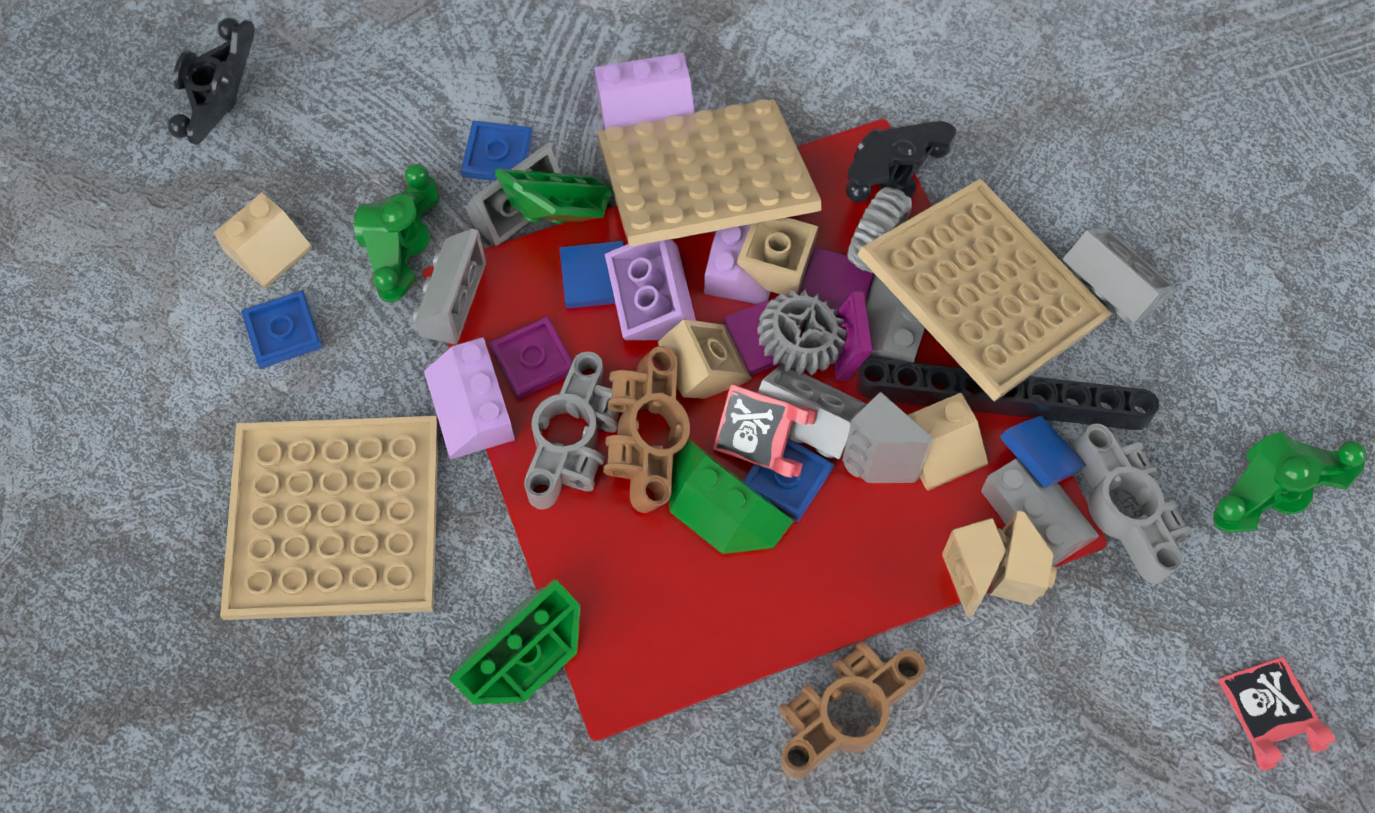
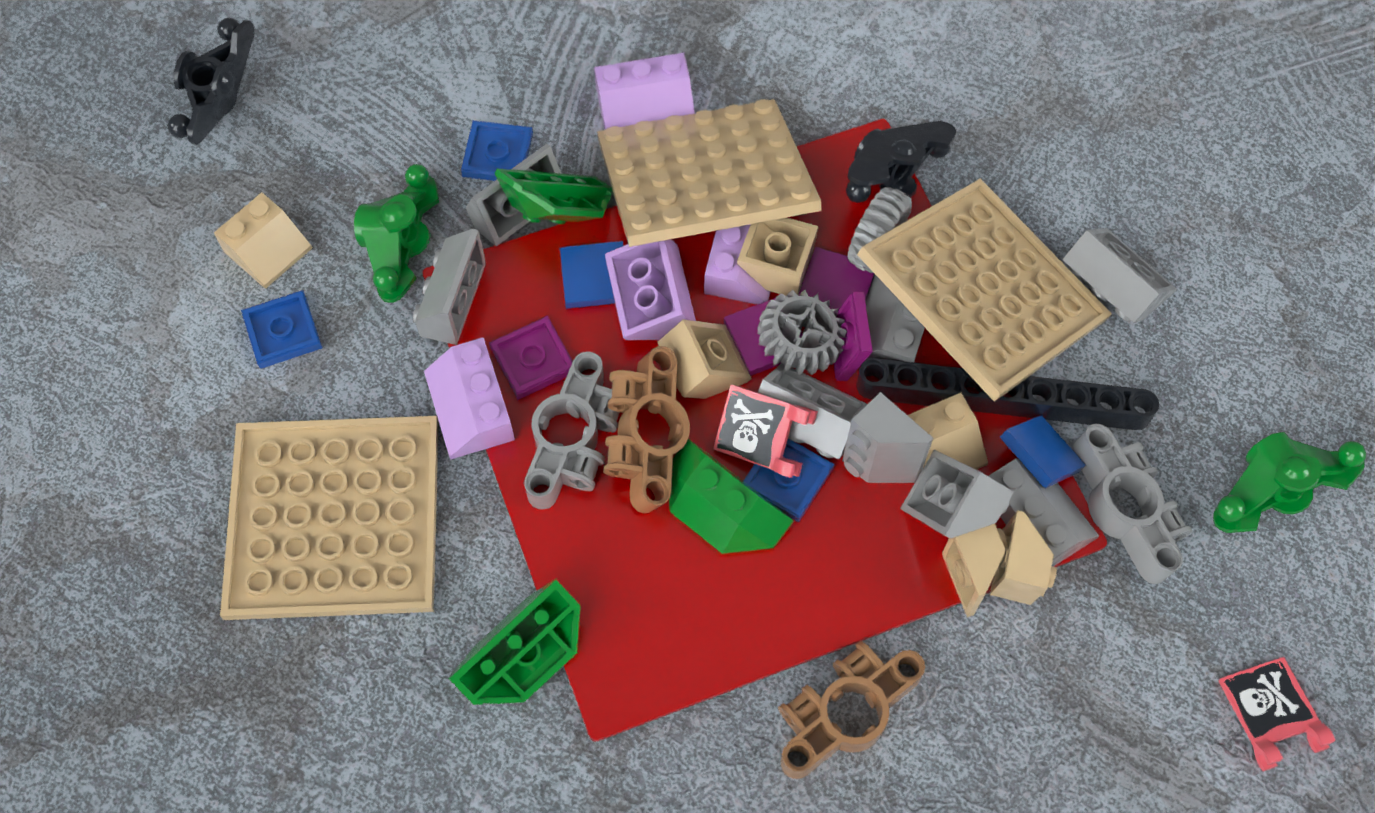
(955, 497): none -> light grey slope

